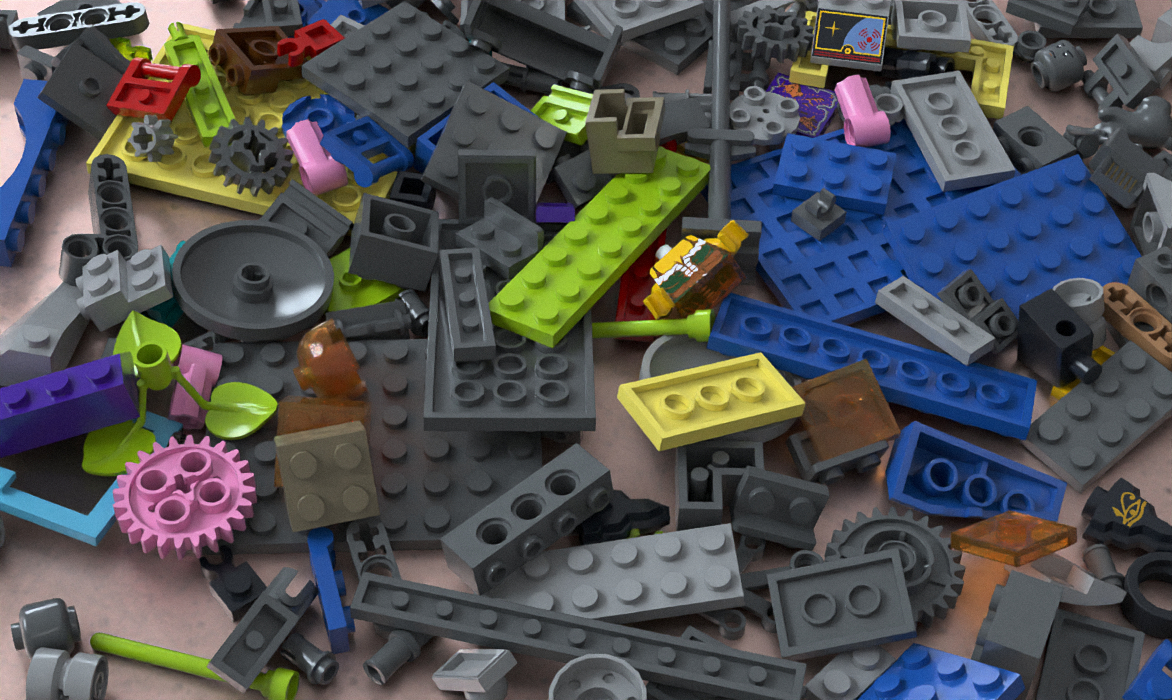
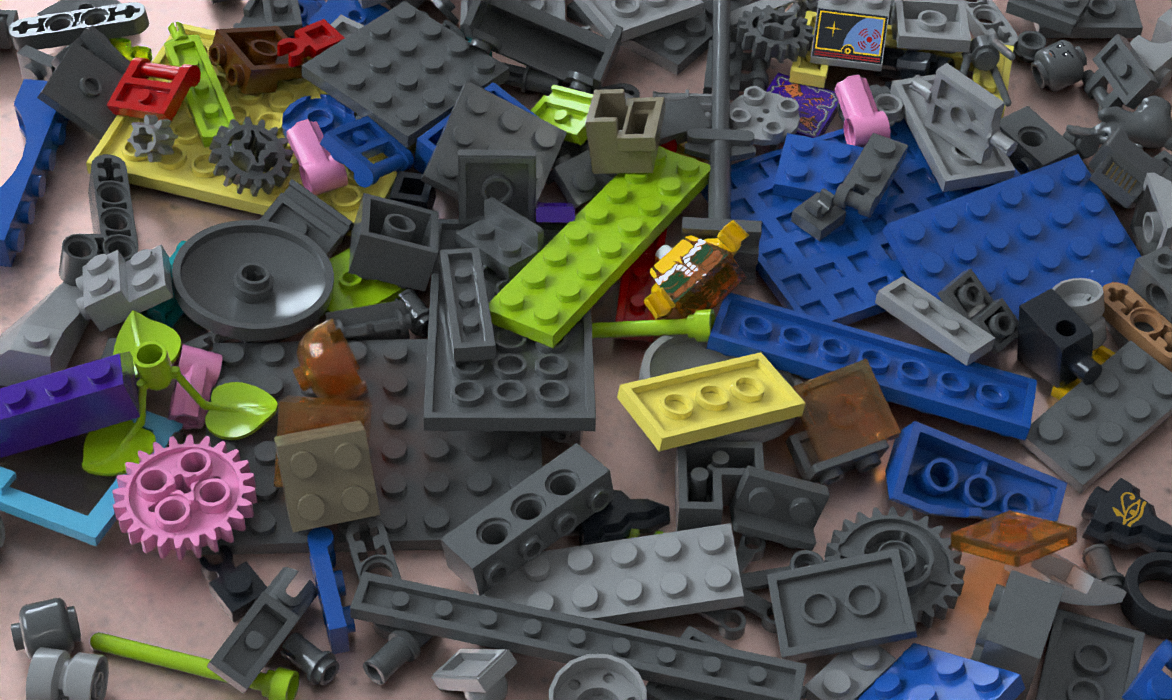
(871, 175): none -> dark grey plate
(964, 113): none -> light grey plate
(985, 56): none -> dark grey plant

